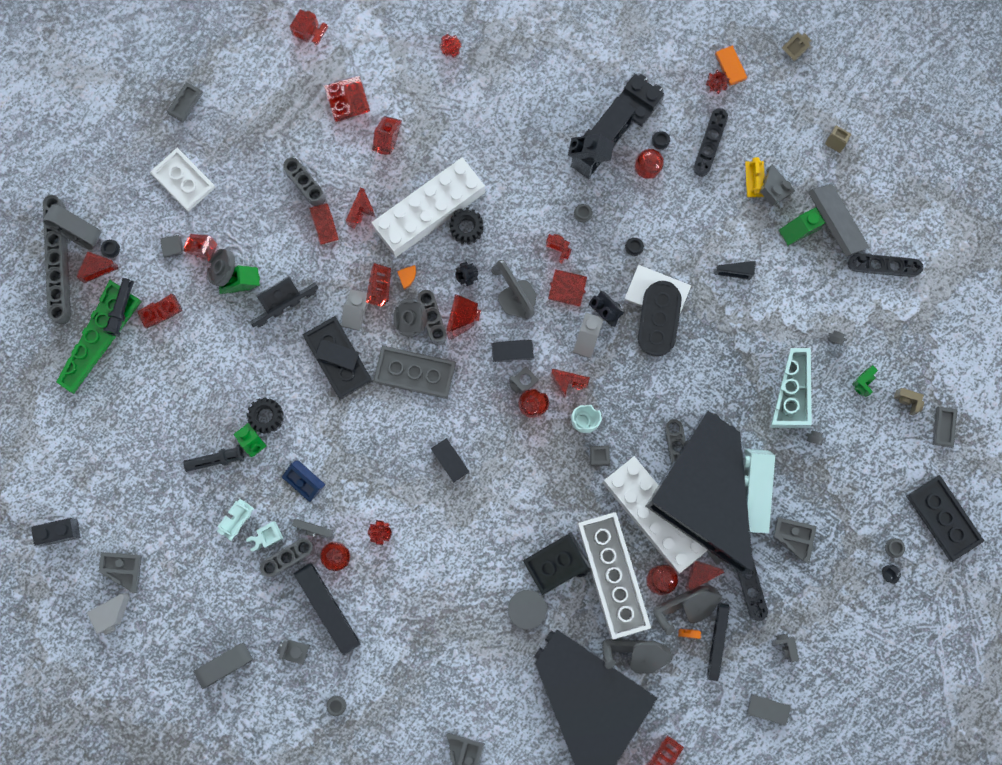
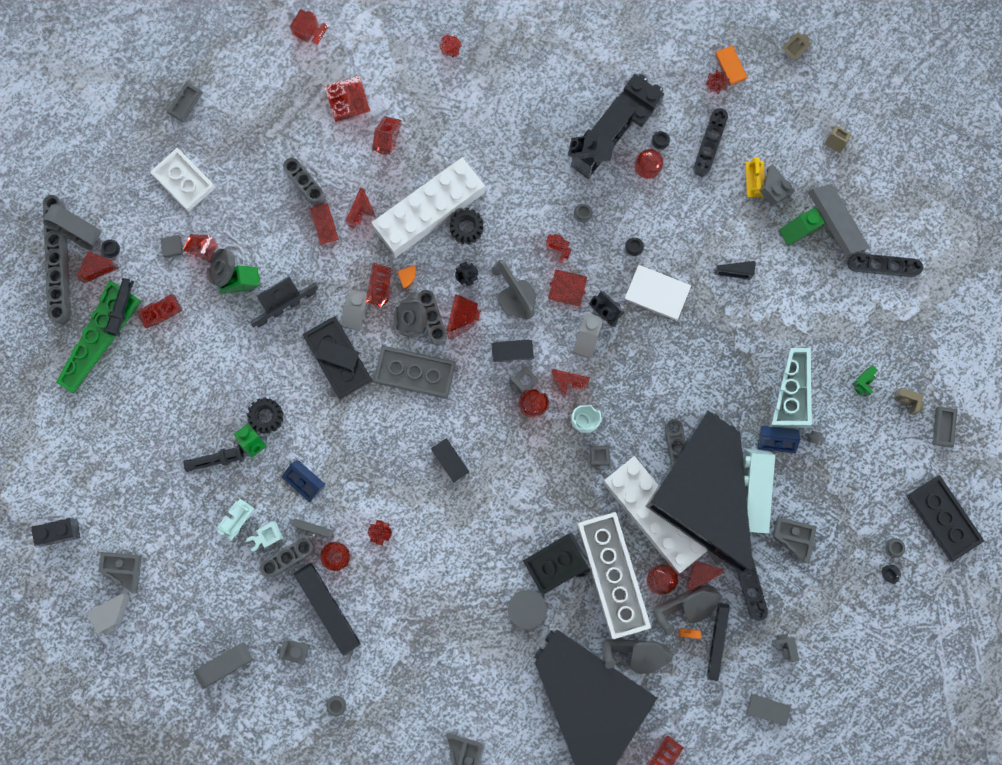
(659, 318): black tile -> none
(778, 439): none -> dark blue slope
(837, 337): dark grey plate -> none

